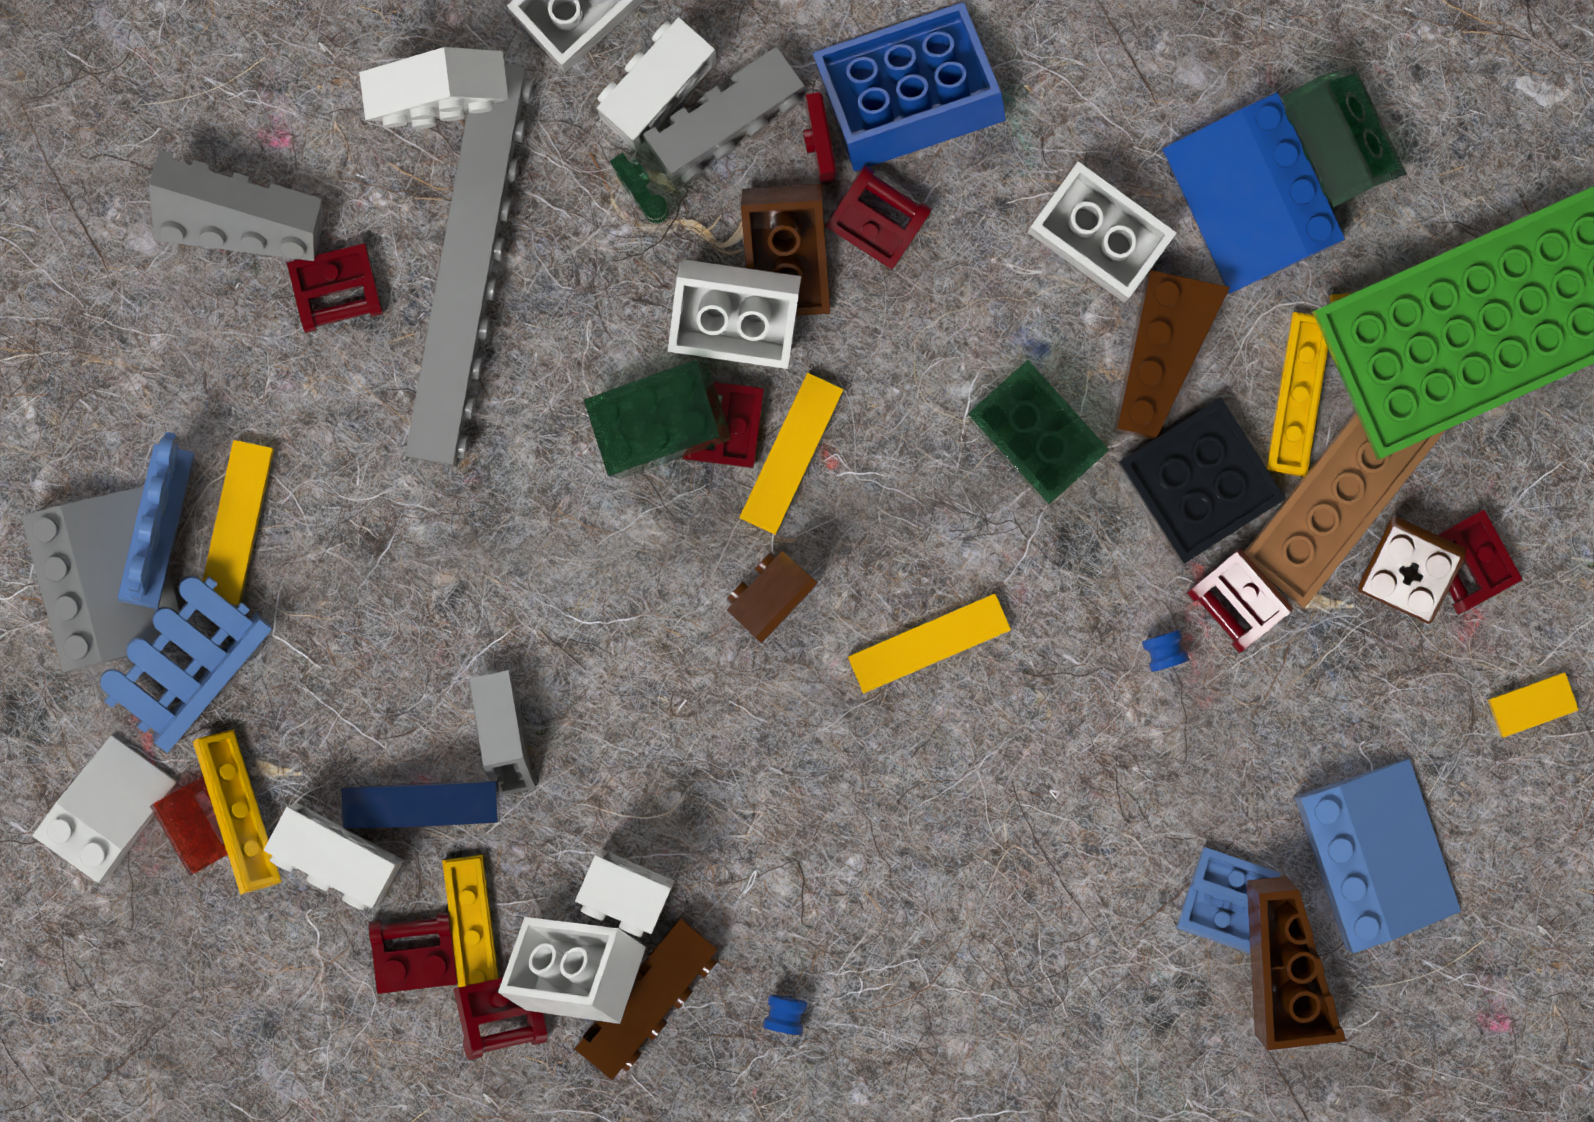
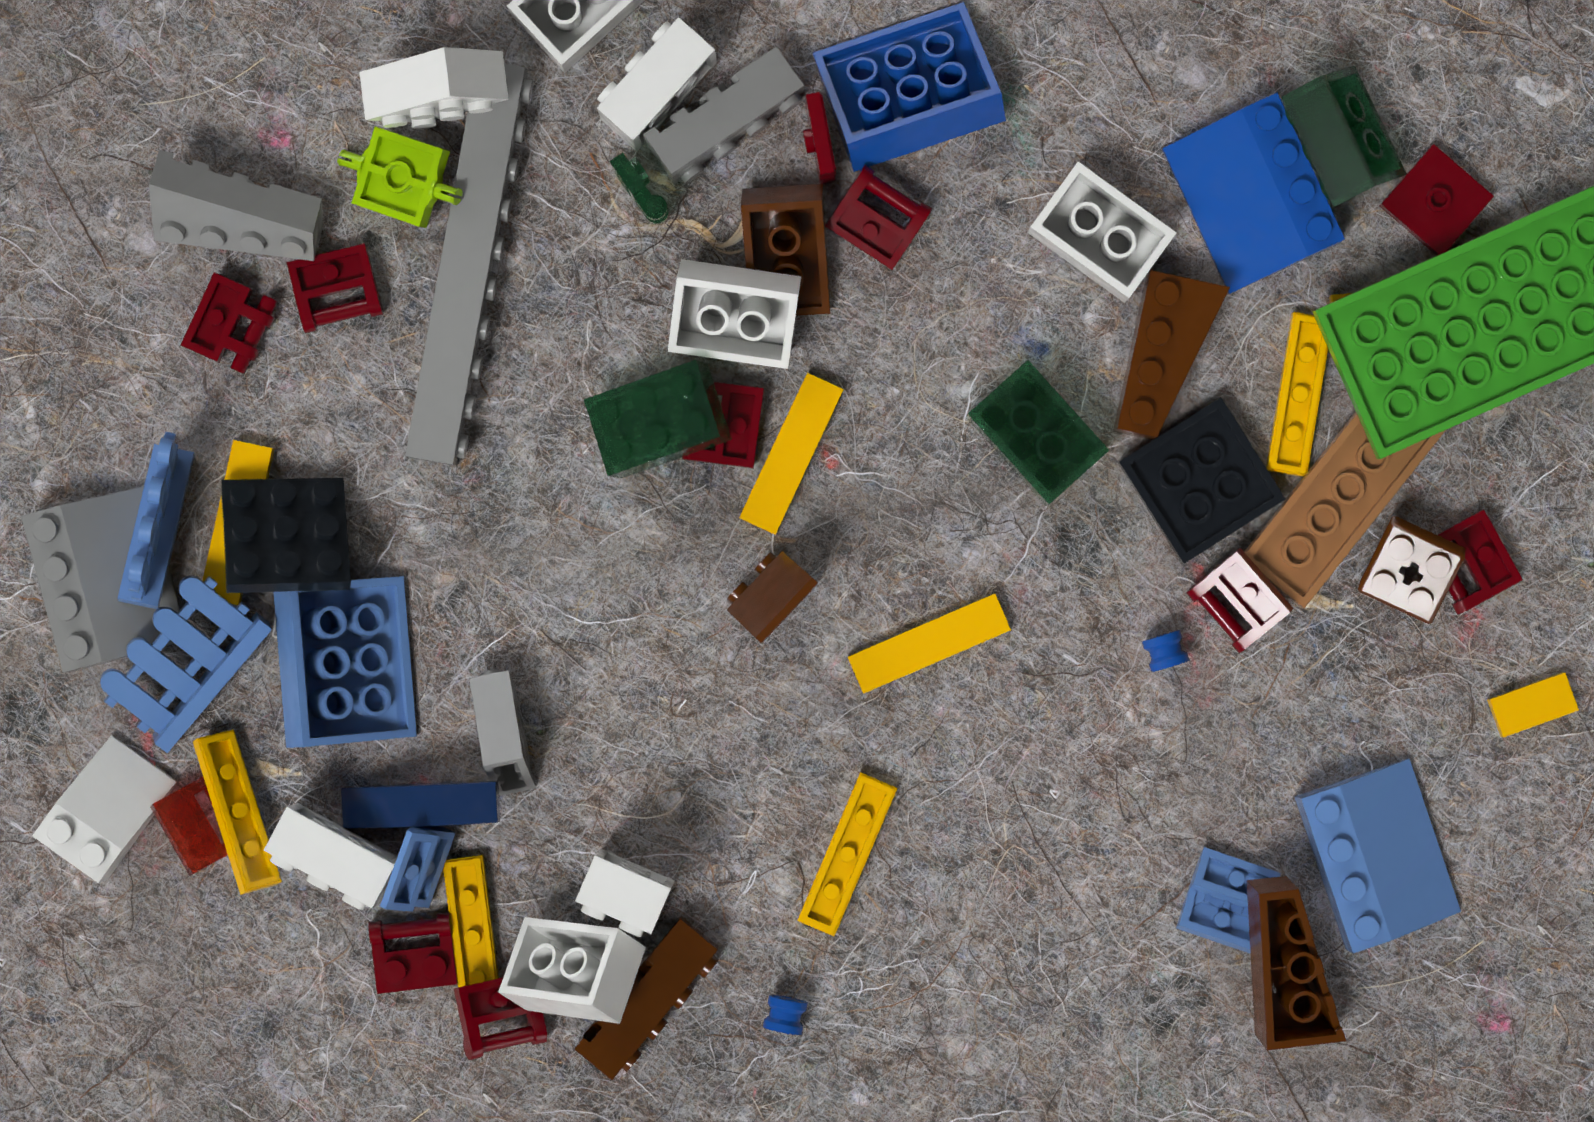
(217, 318): none -> dark red plate
(285, 535): none -> black plate
(345, 664): none -> medium blue slope
(400, 177): none -> lime plate
(417, 868): none -> medium blue slope
(847, 854): none -> yellow tile
(1436, 200): none -> dark red plate

